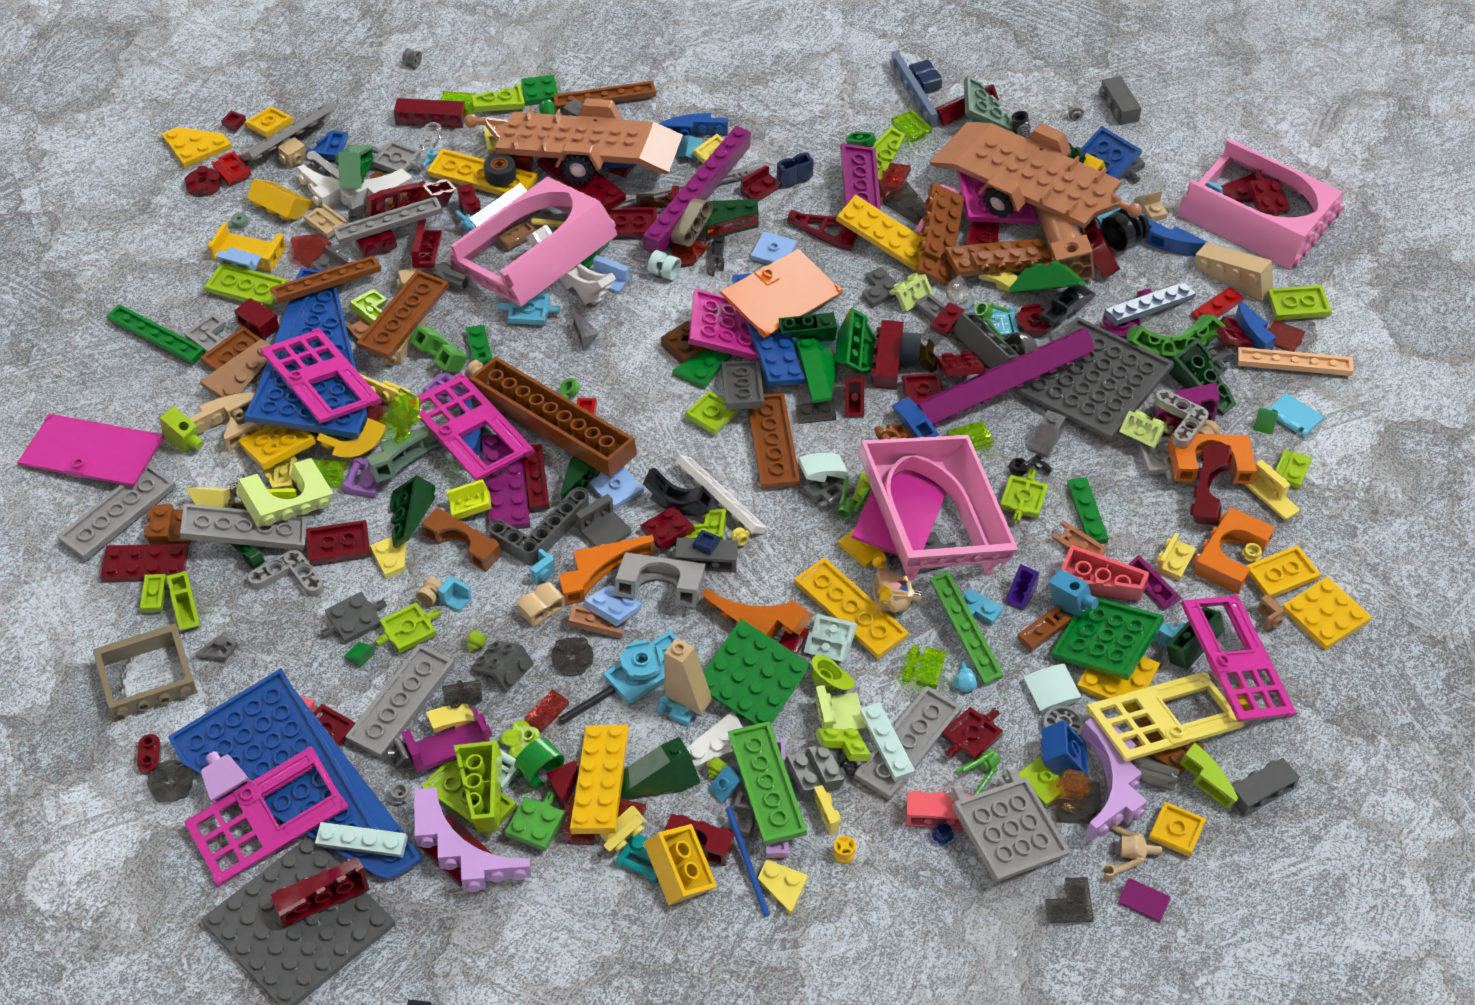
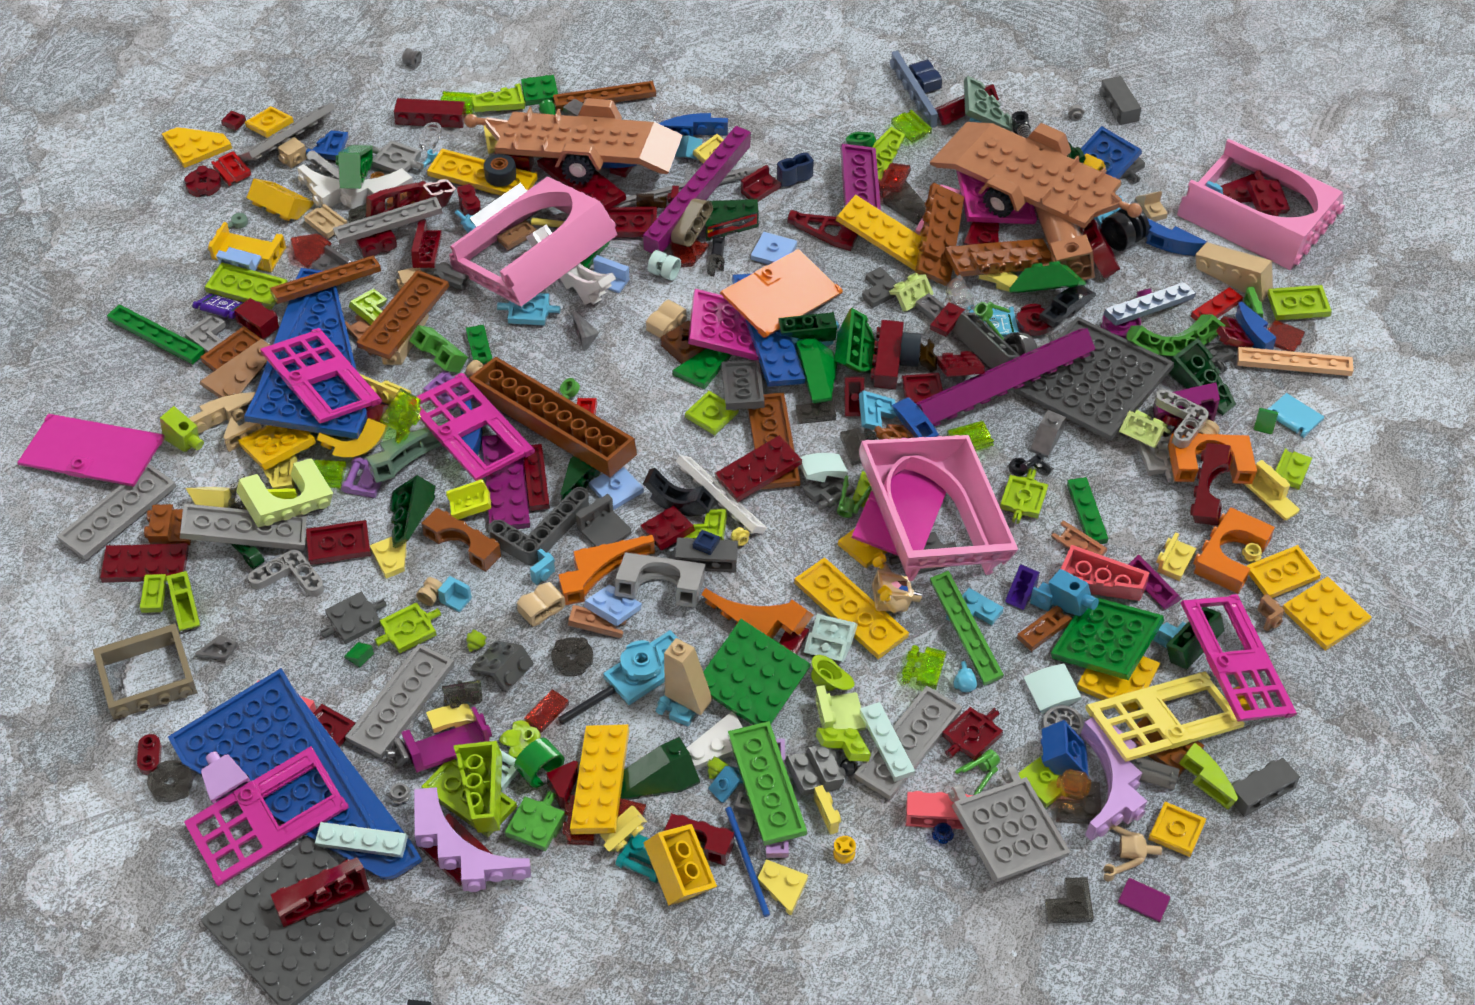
(217, 305): none -> dark purple piece
(666, 318): none -> tan brick
(758, 468): none -> dark red plate
(852, 440): none -> clear smoke plate
(873, 407): none -> medium azure plate
(1042, 597): none -> dark azure bracket
(1252, 301): none -> bright green plate

